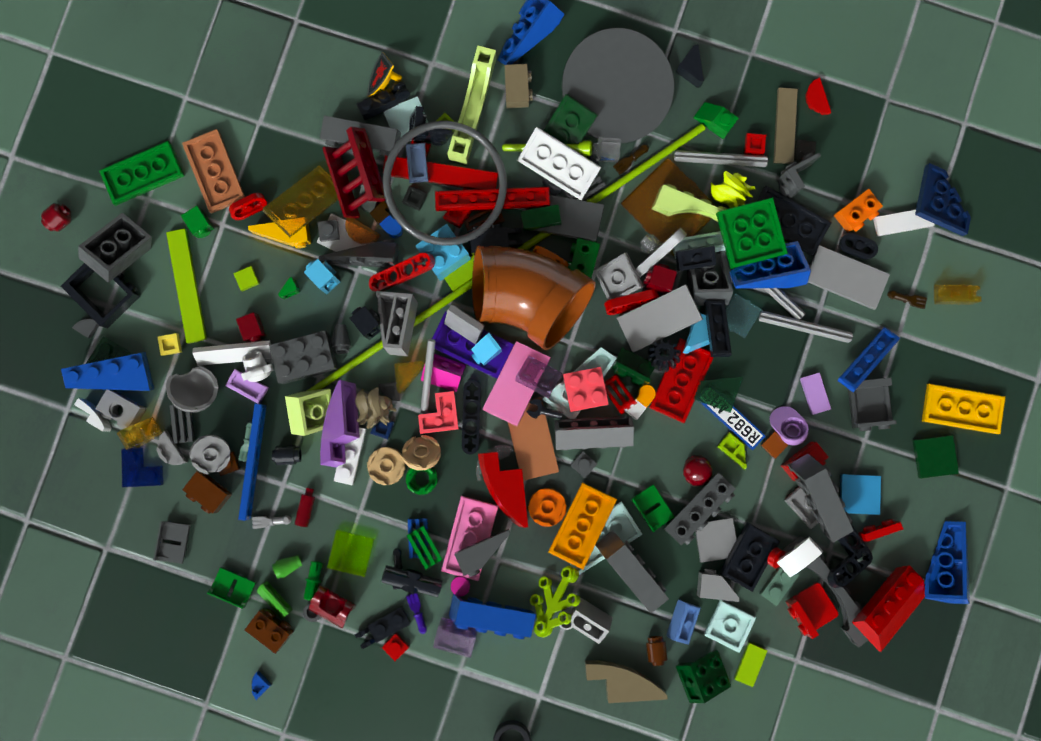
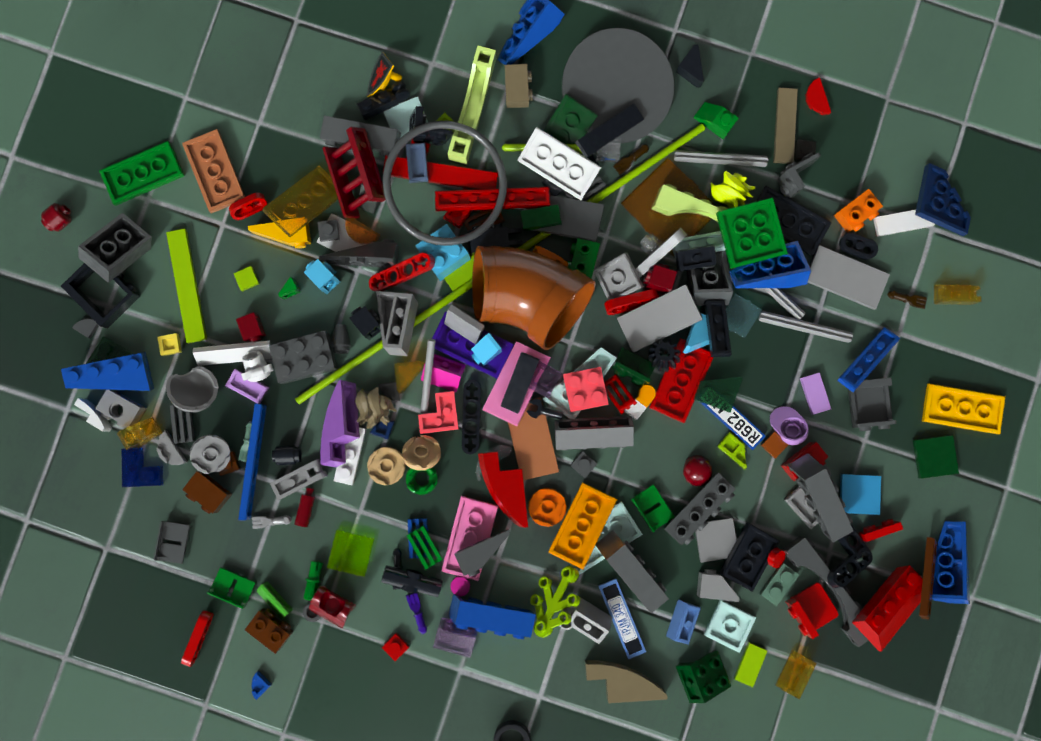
(197, 222): green brick -> none
(197, 638): none -> red beam
(286, 566): bright green cone -> none
(298, 479): none -> light grey plate
(307, 411): yellowish green slope -> none
(384, 626): black hinge -> none
(388, 224): leg -> none
(414, 198): pearl dark grey tile -> none
(520, 382): none -> black tile
(609, 130): none -> black tile
(622, 618): none -> tile
(656, 650): reddish brown brick -> none
(755, 144): red plate -> none
(796, 674): none -> clear yellow hinge
(800, 556): white slope -> none
(928, 578): none -> reddish brown tile

